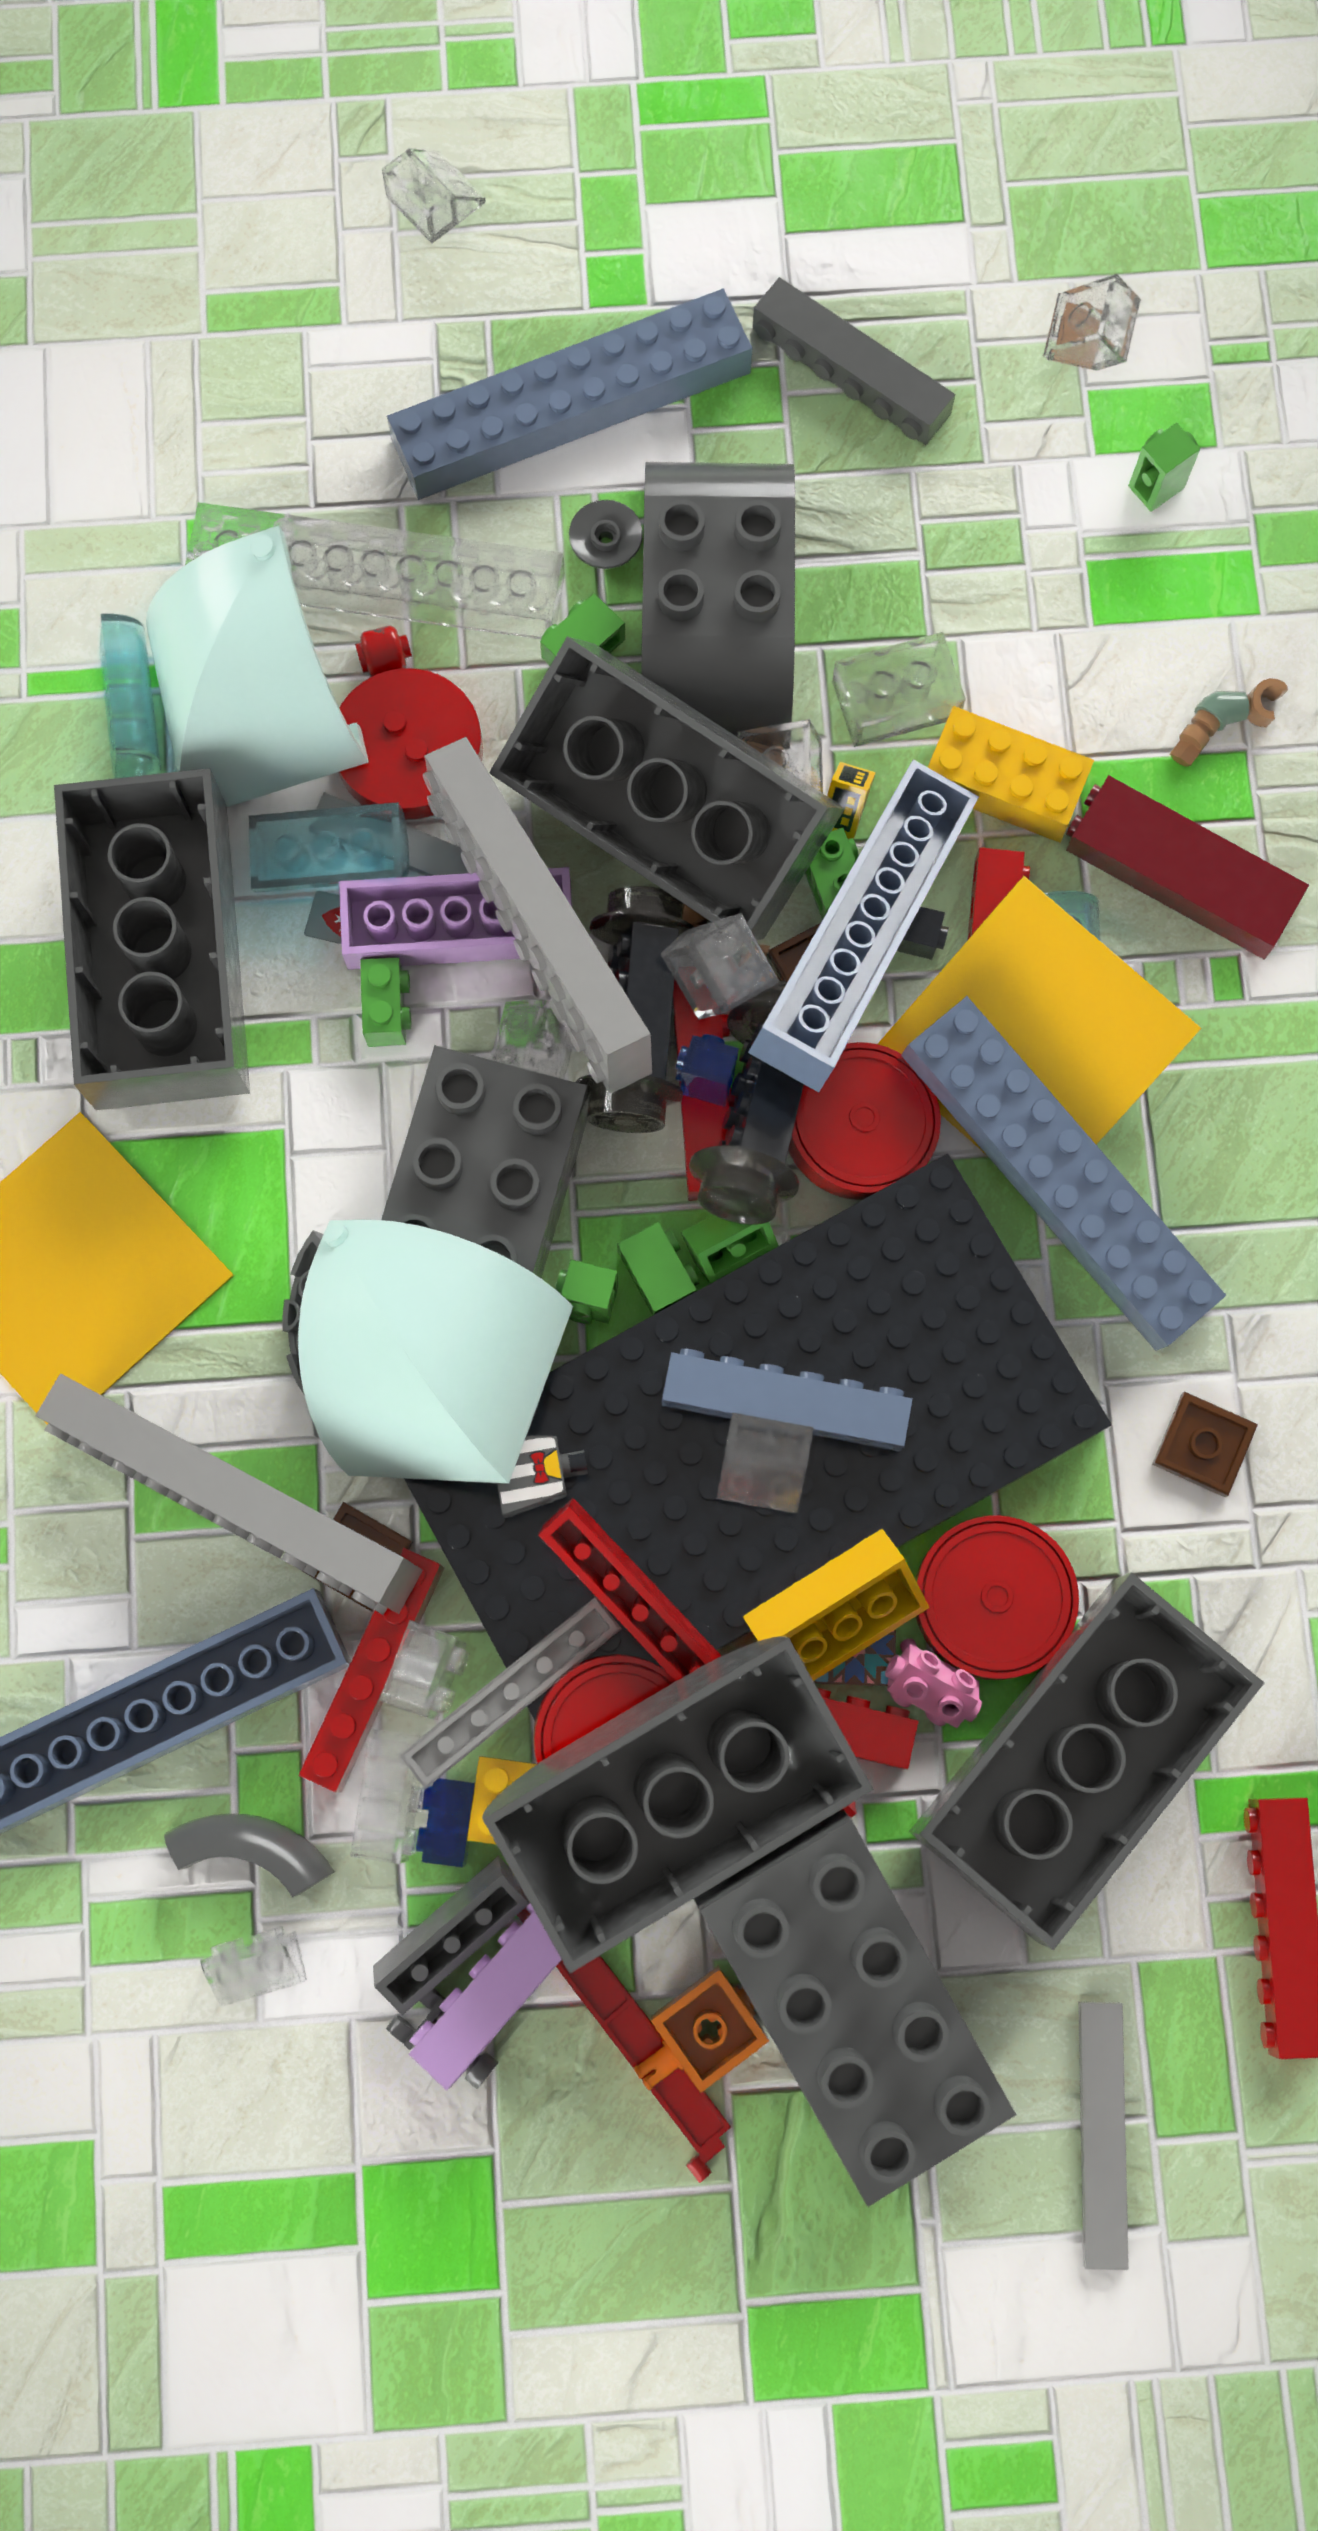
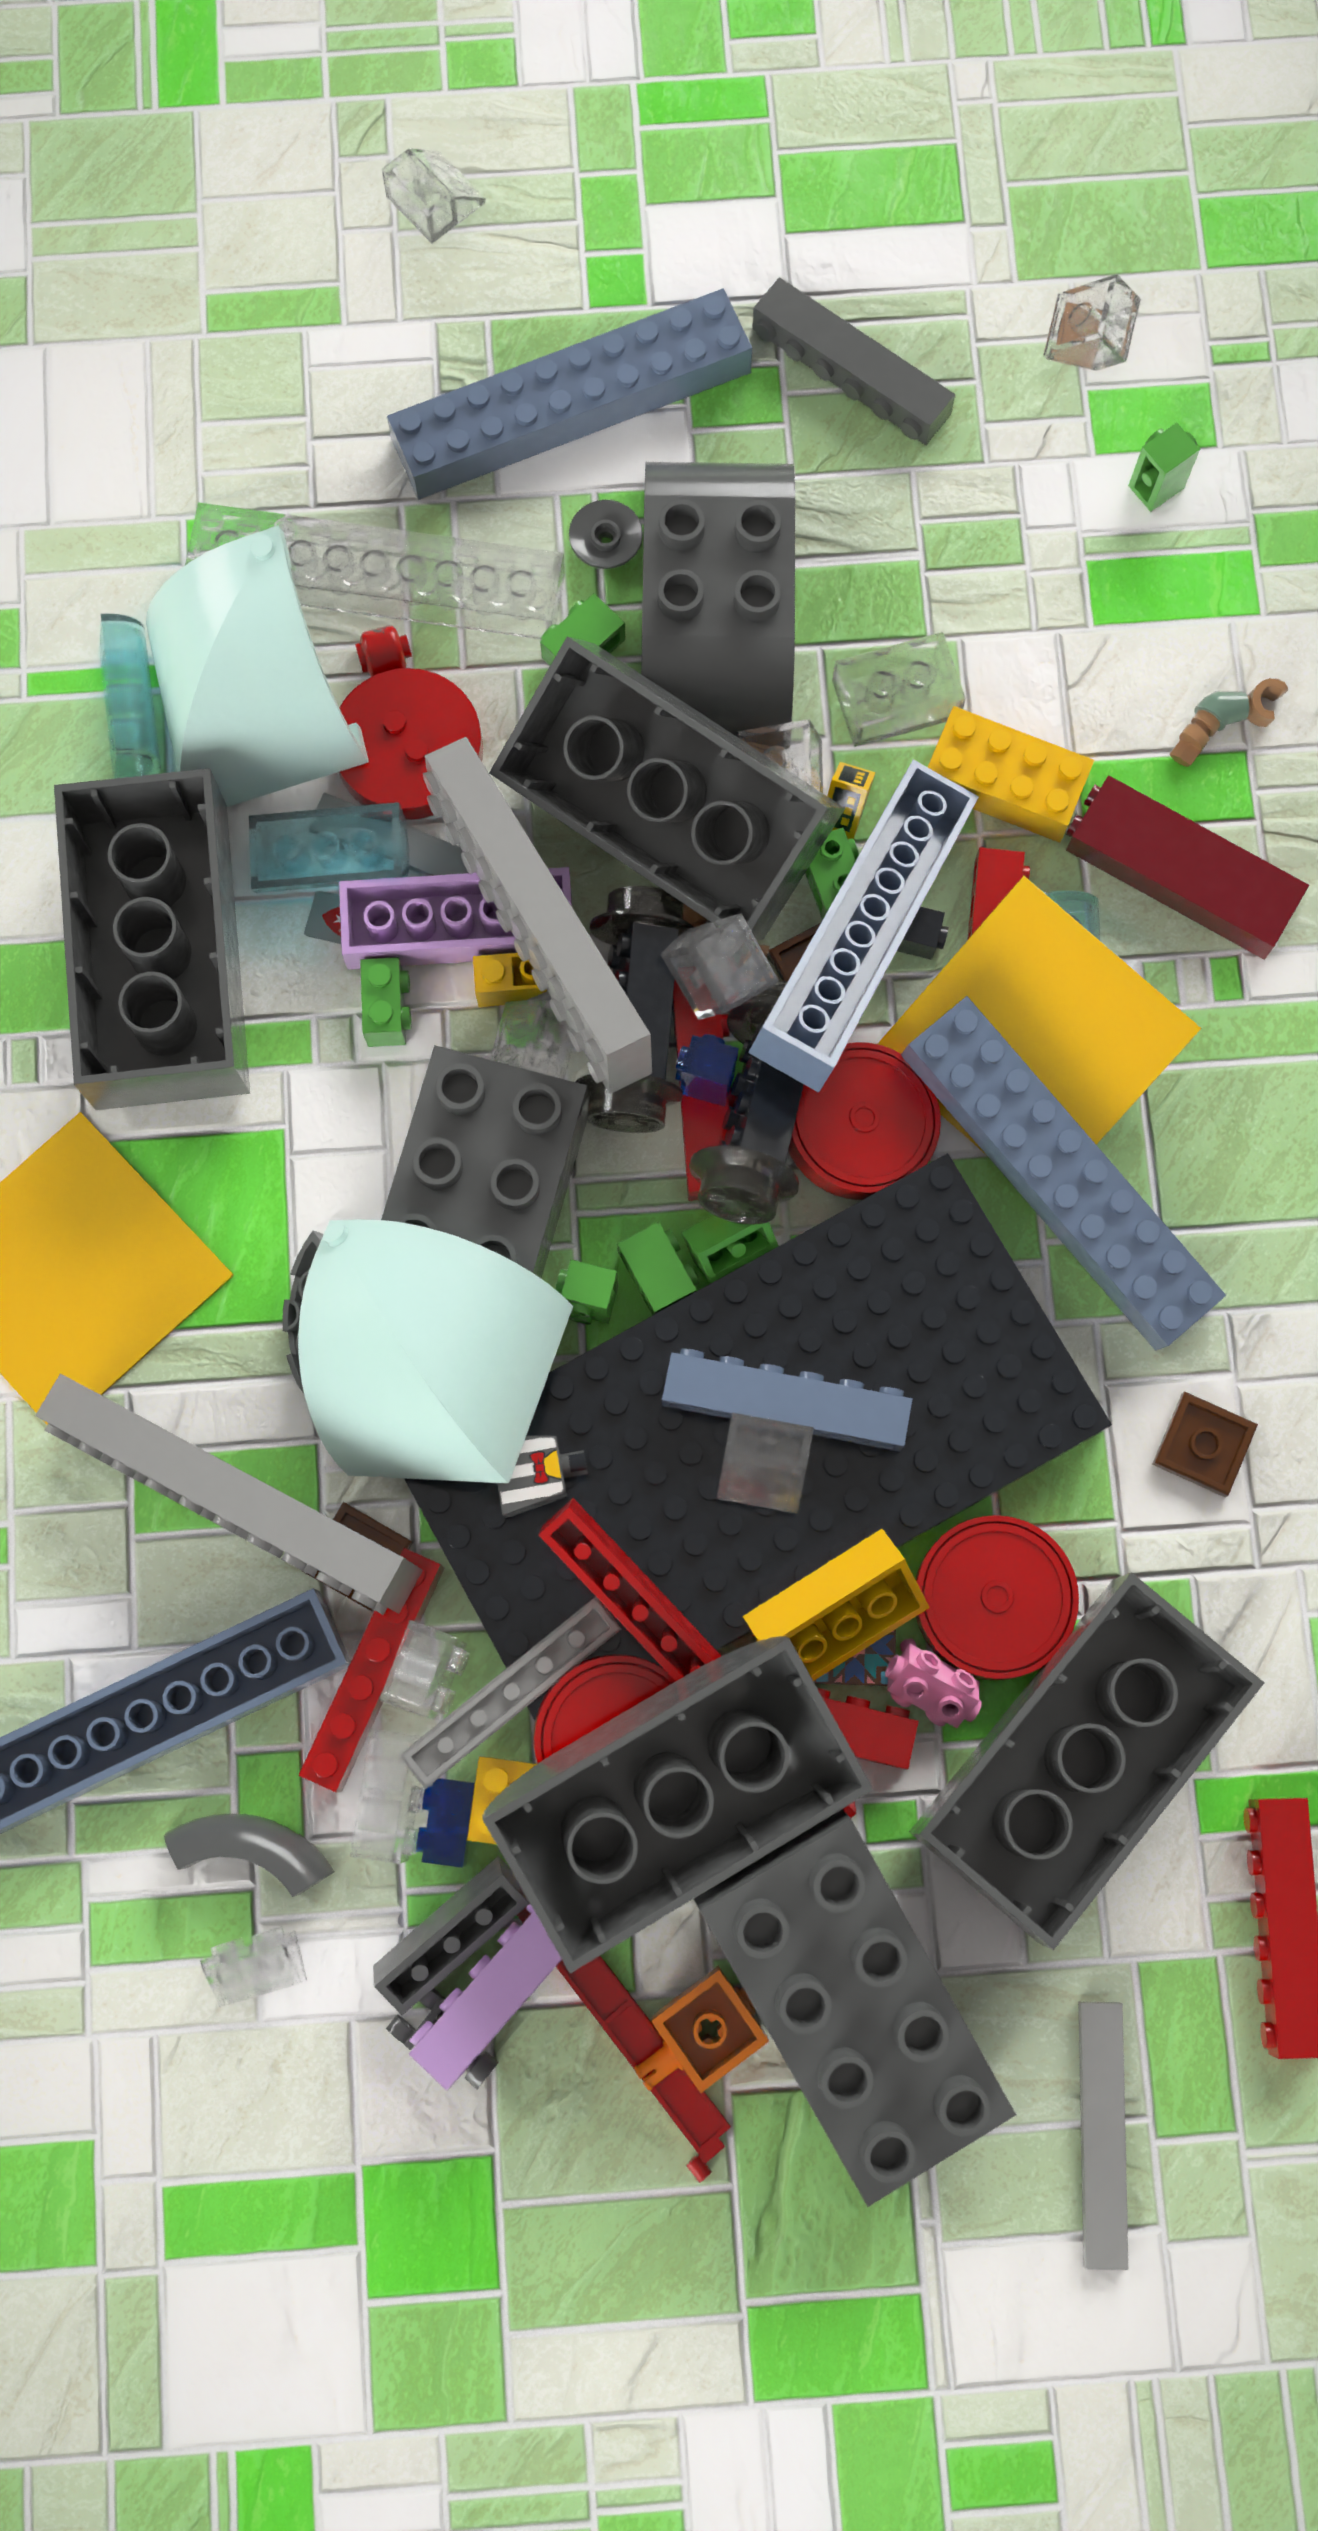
(503, 979): none -> yellow slope

